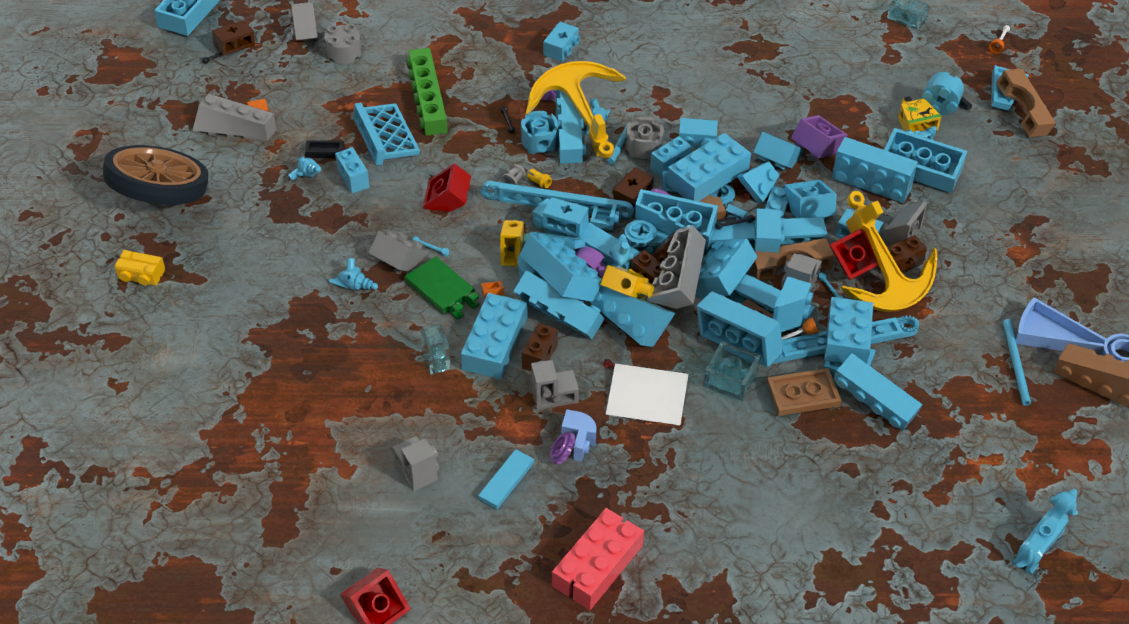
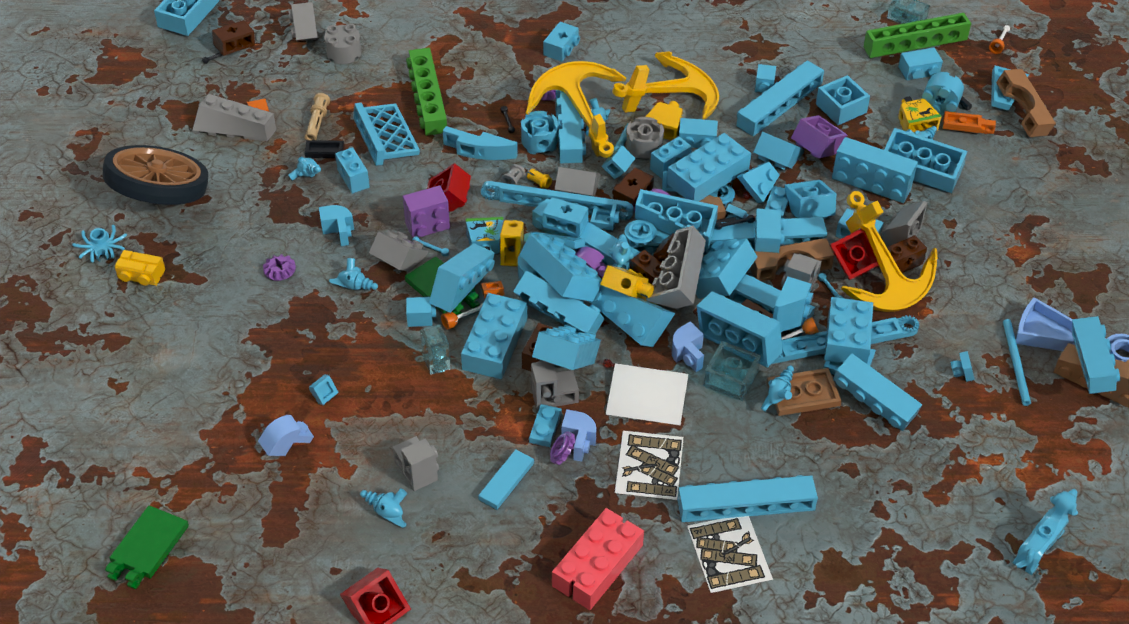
(100, 243): none -> medium azure animal
(146, 546): none -> green tile
(275, 273): none -> medium lavender gear
(282, 433): none -> light blue brick
(318, 111): none -> tan pin
(323, 389): none -> medium azure tile
(337, 219): none -> medium azure brick
(387, 505): none -> medium azure piece
(419, 311): none -> medium azure brick
(426, 211): none -> medium lavender brick
(450, 320): none -> orange hinge
(460, 276): none -> medium azure wedge
(480, 147): none -> medium azure slope
(485, 232): none -> medium azure torso
(545, 425): none -> medium azure plate
(567, 347): none -> medium azure brick
(577, 181): none -> light grey slope
(618, 162): none -> medium azure brick
(649, 465): none -> sticker
(669, 117): none -> yellow torso
(686, 346): none -> light blue brick
(694, 82): none -> yellow piece
(729, 553): none -> sticker
(747, 498): none -> medium azure brick
(765, 77): none -> medium azure brick
(779, 98): none -> medium azure brick
(779, 388): none -> medium azure piece
(842, 100): none -> medium azure brick
(917, 35): none -> bright green brick
(920, 63): none -> medium azure brick
(963, 367): none -> medium azure tile
(968, 123): none -> orange hinge
(1095, 355): none -> medium azure brick

